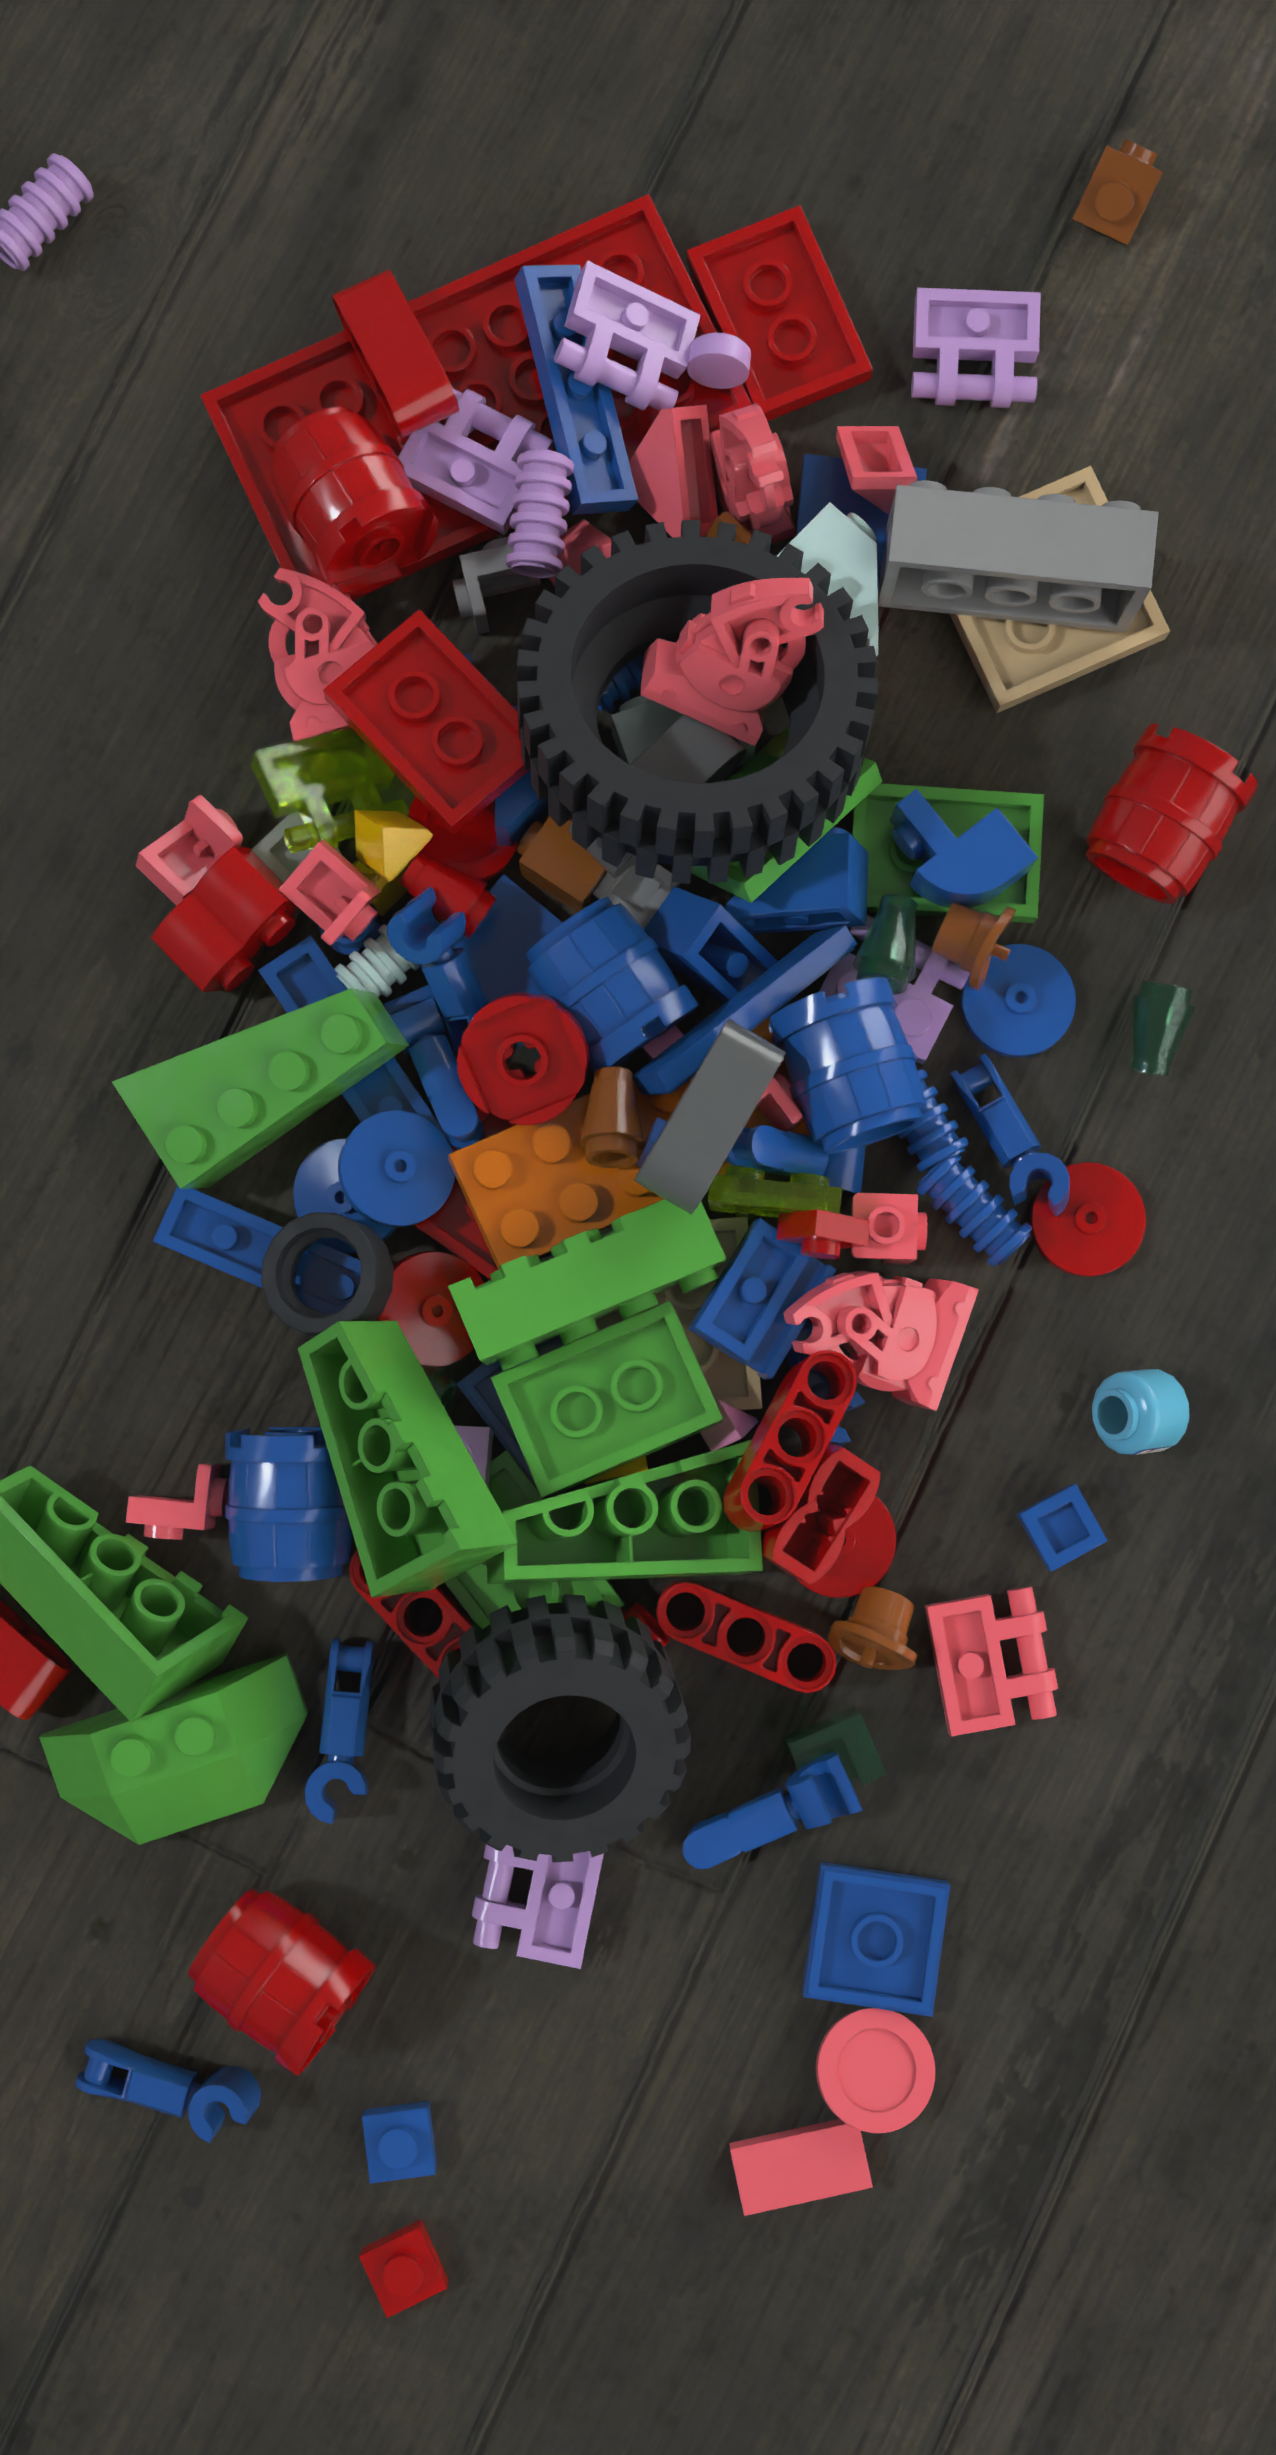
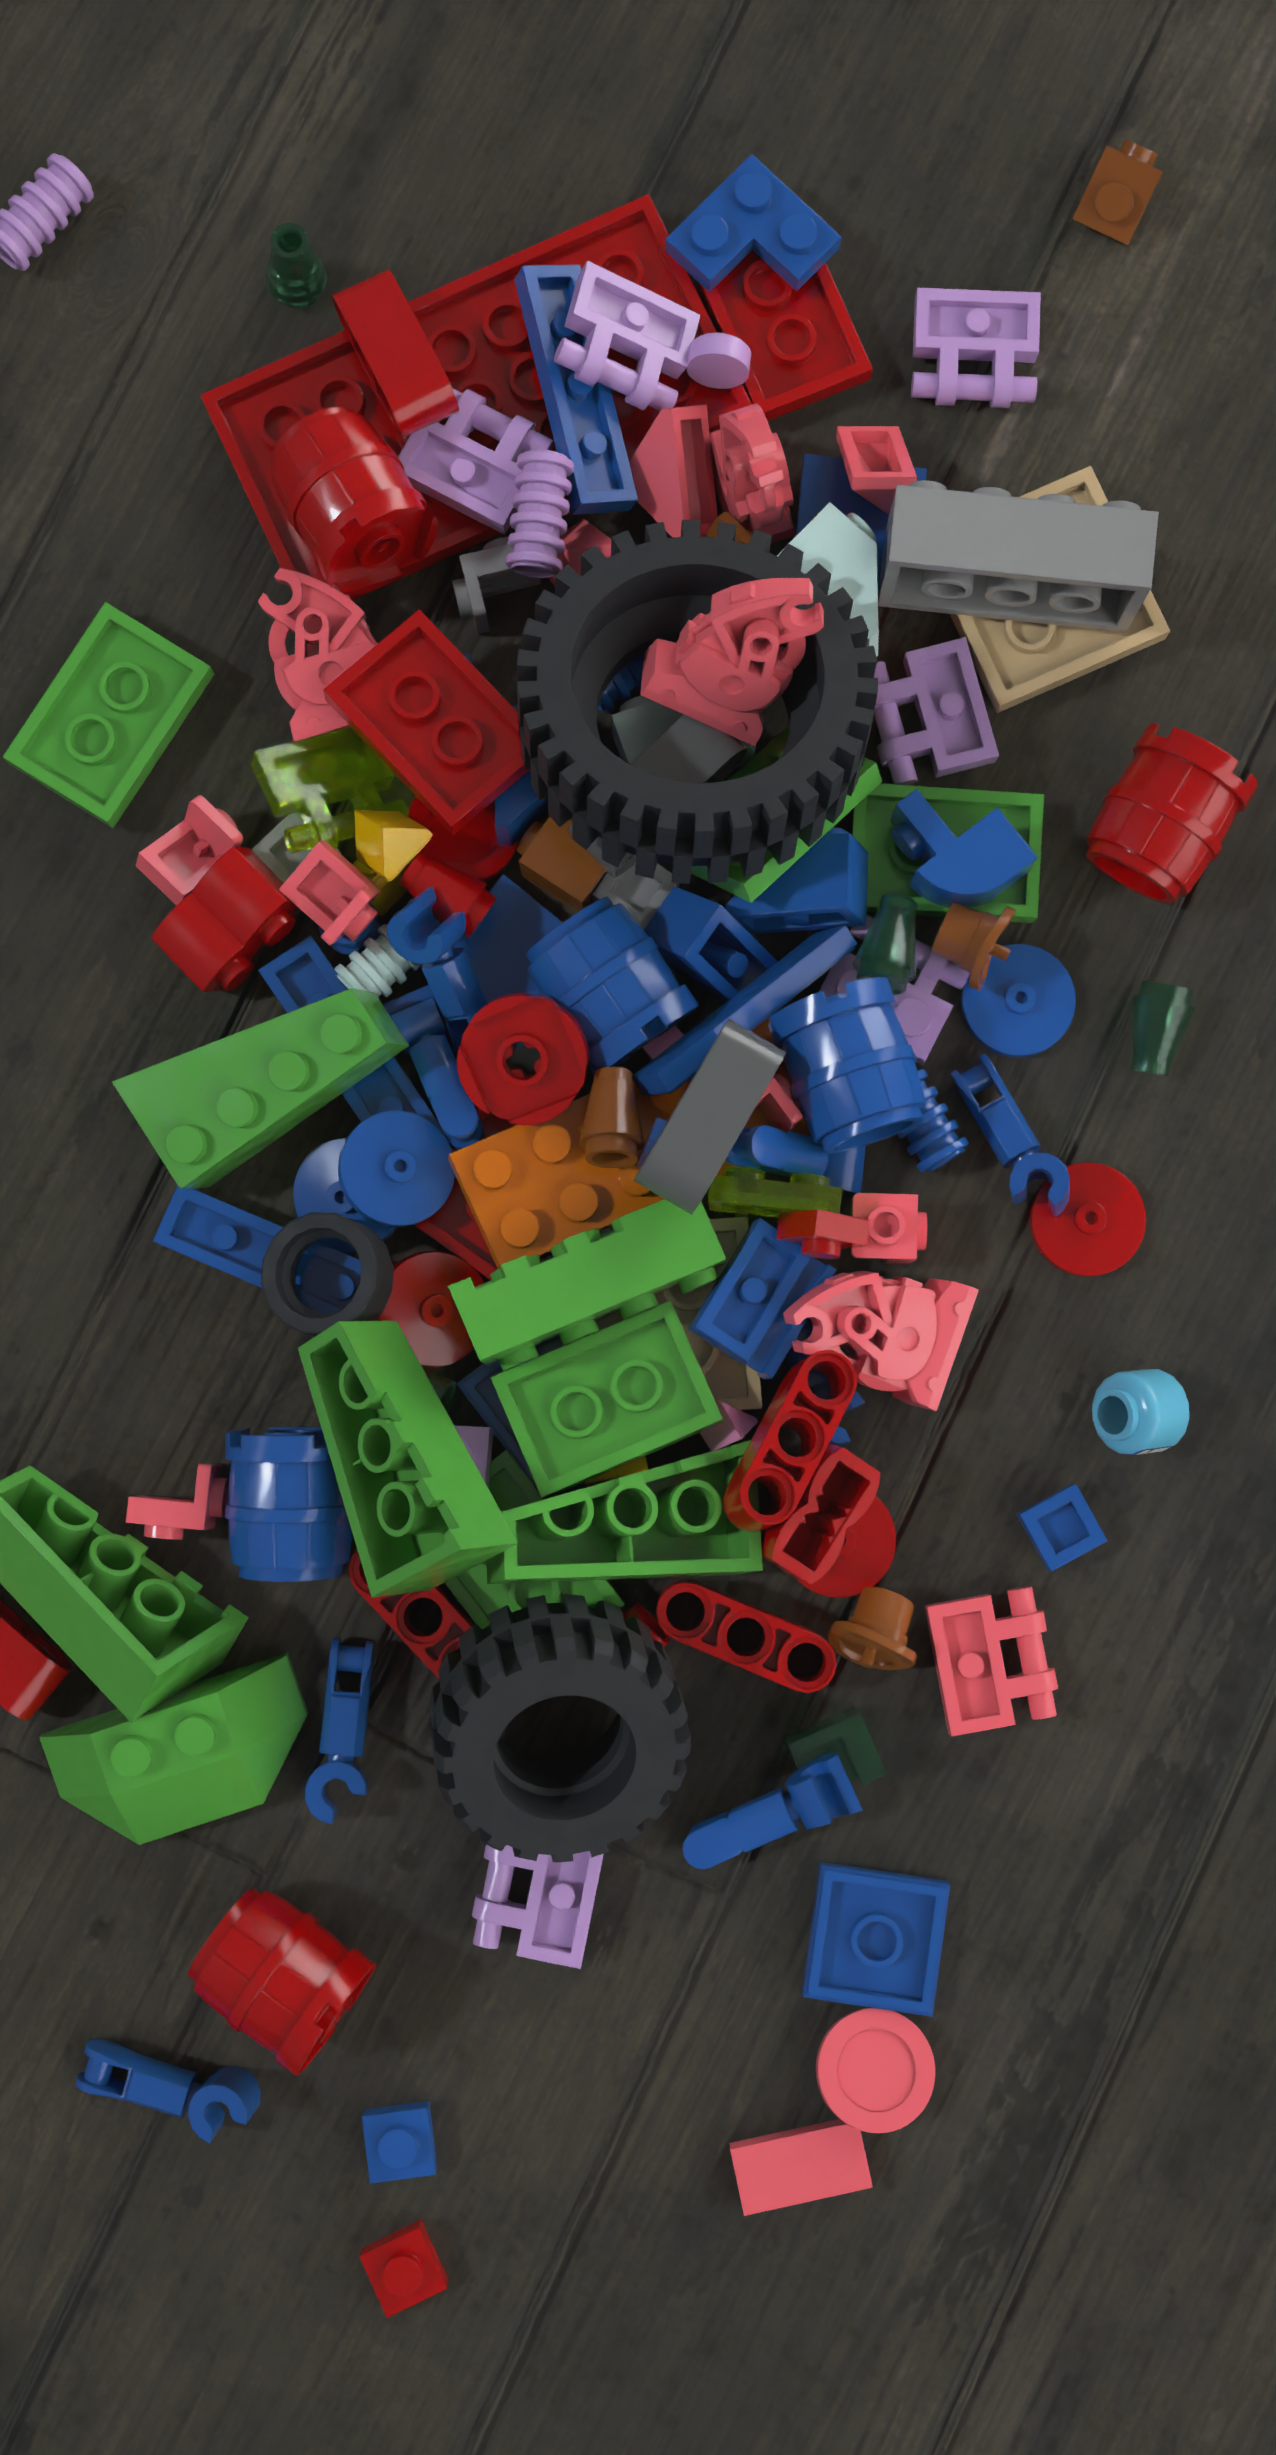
(109, 715): none -> bright green plate
(293, 268): none -> clear green cone
(753, 214): none -> blue plate
(949, 711): none -> lavender plate
(974, 1209): blue piece -> none

